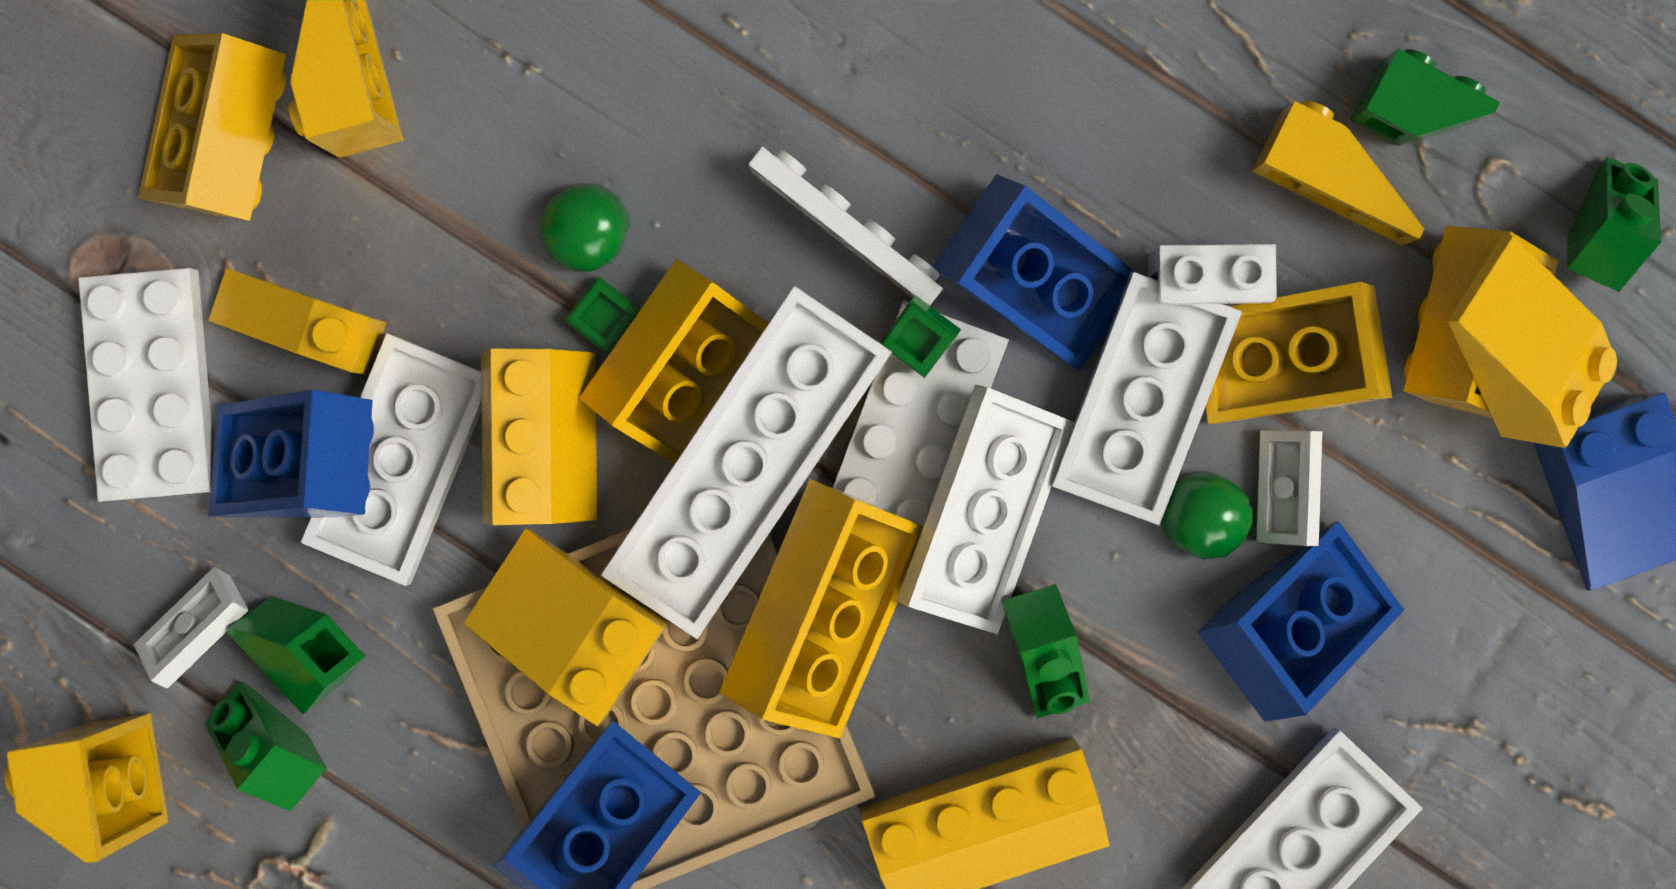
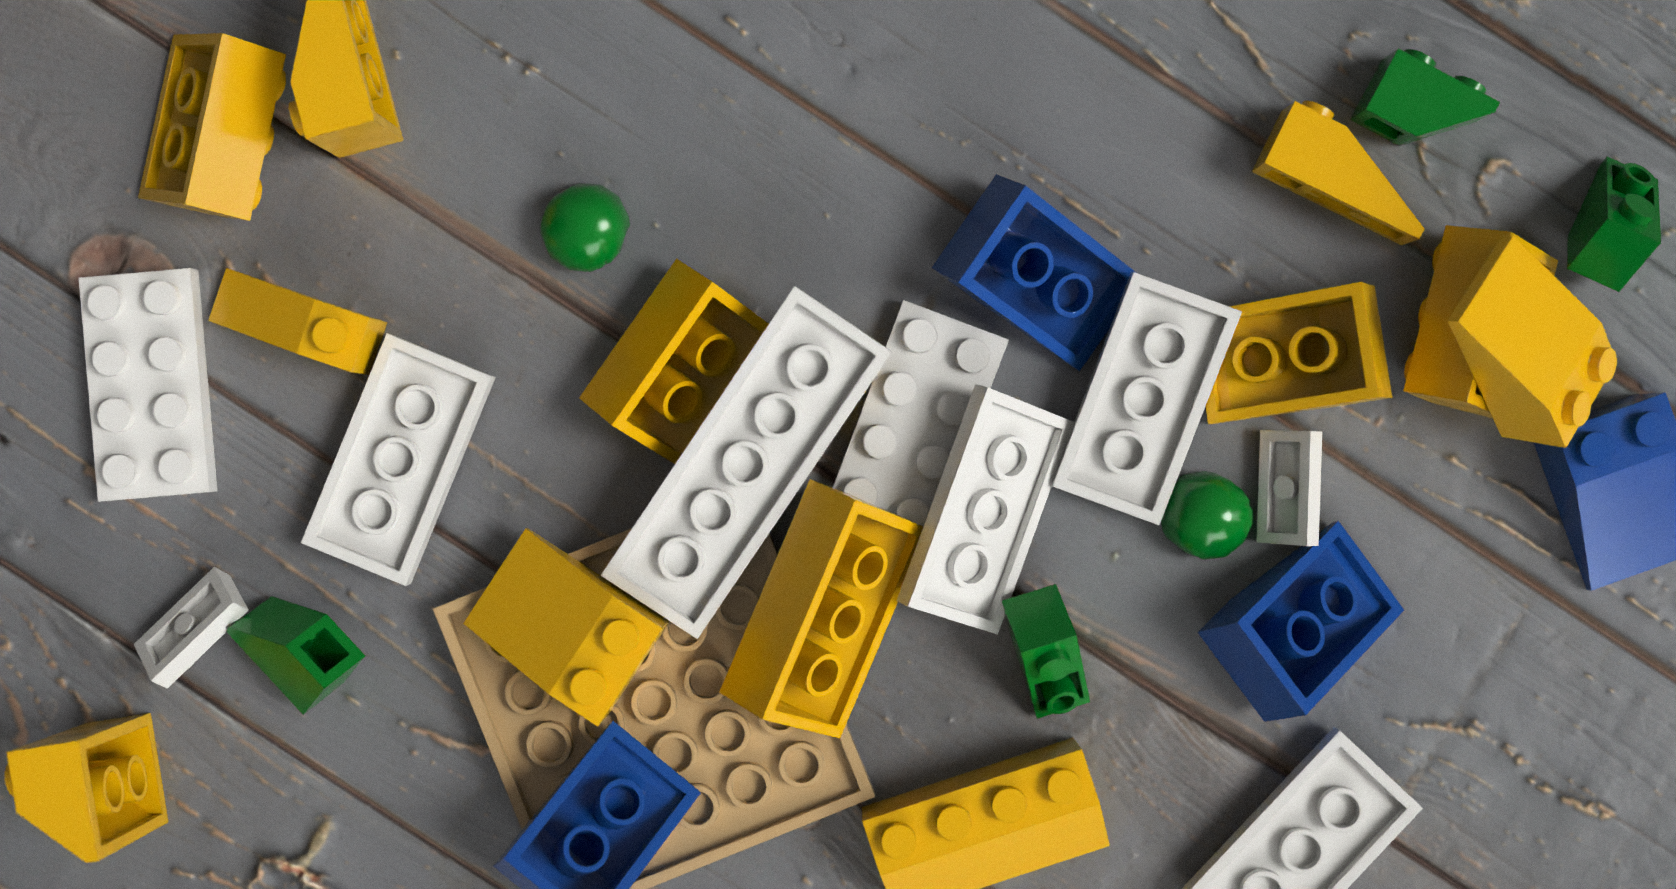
(263, 748): green slope -> none
(292, 456): blue slope -> none
(537, 437): yellow slope -> none
(602, 315): green tile -> none
(829, 212): white plate -> none
(920, 336): green tile -> none
(1214, 273): white bracket -> none

